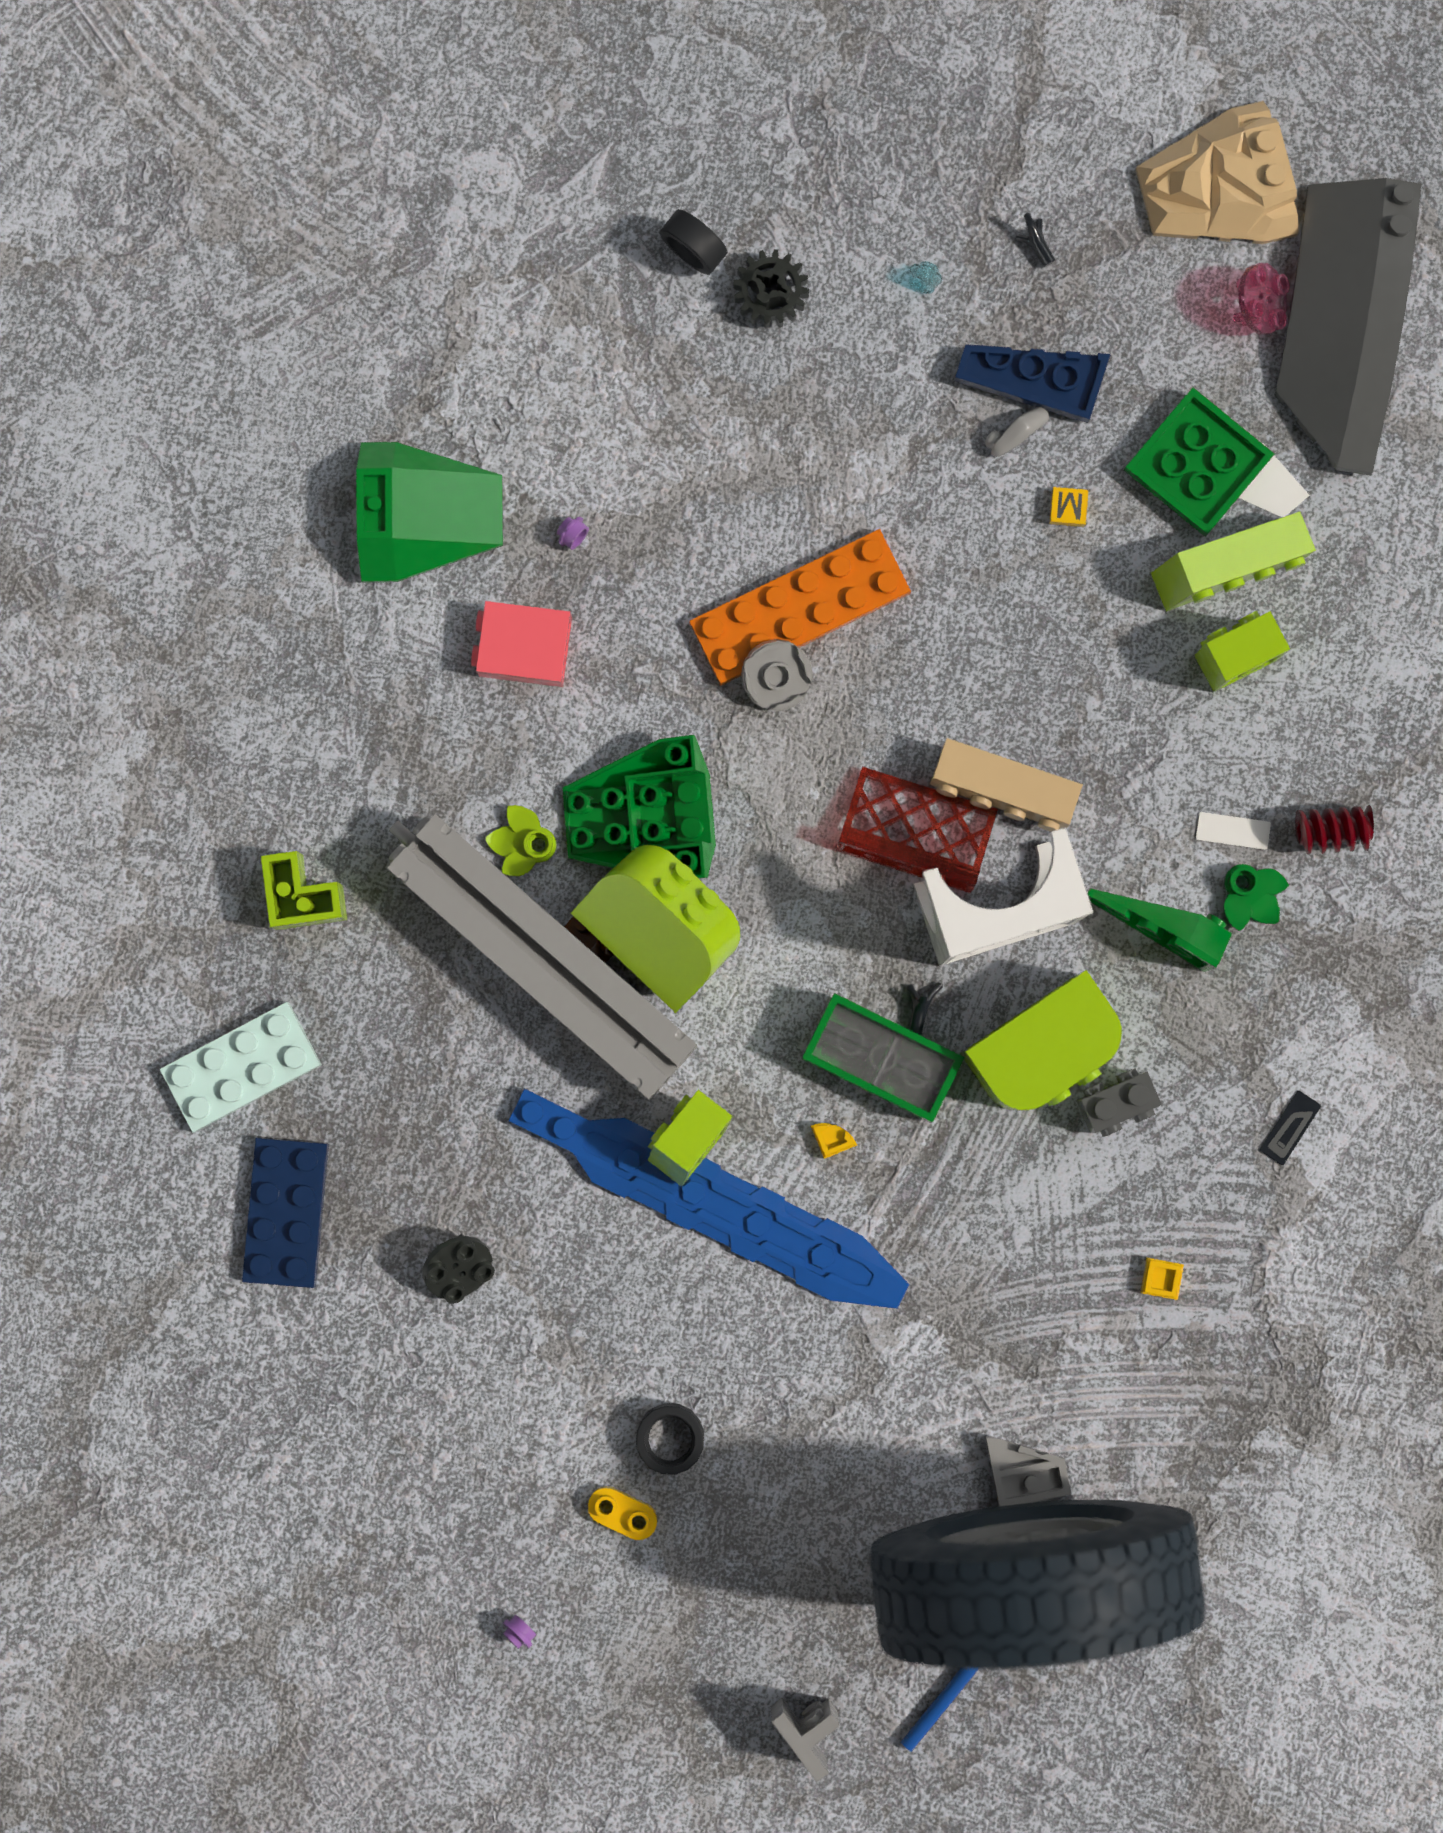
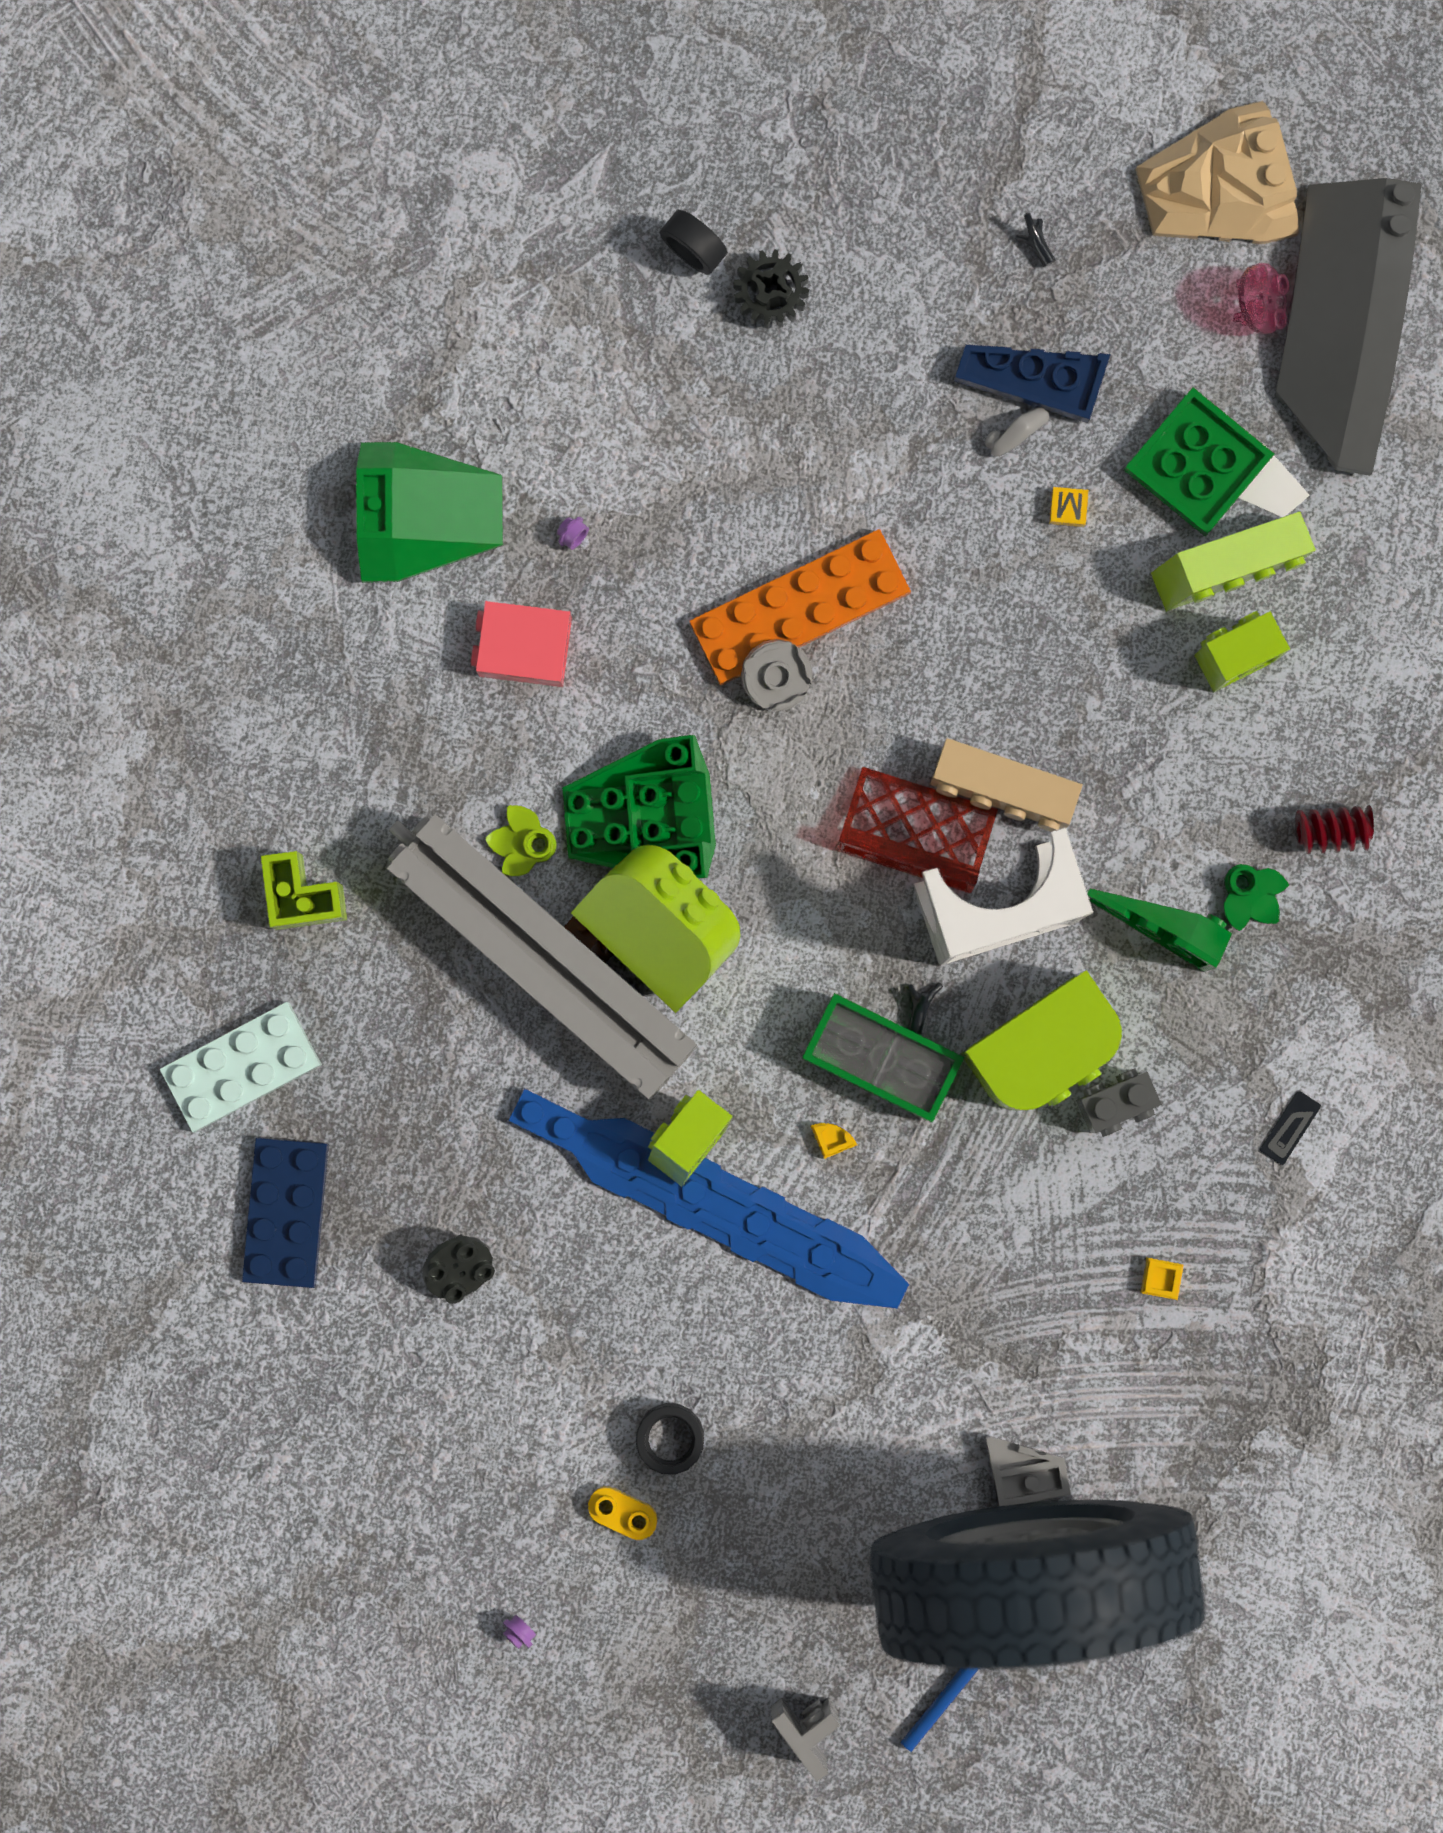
(924, 277): clear light blue plate -> none
(1233, 830): white sticker -> none

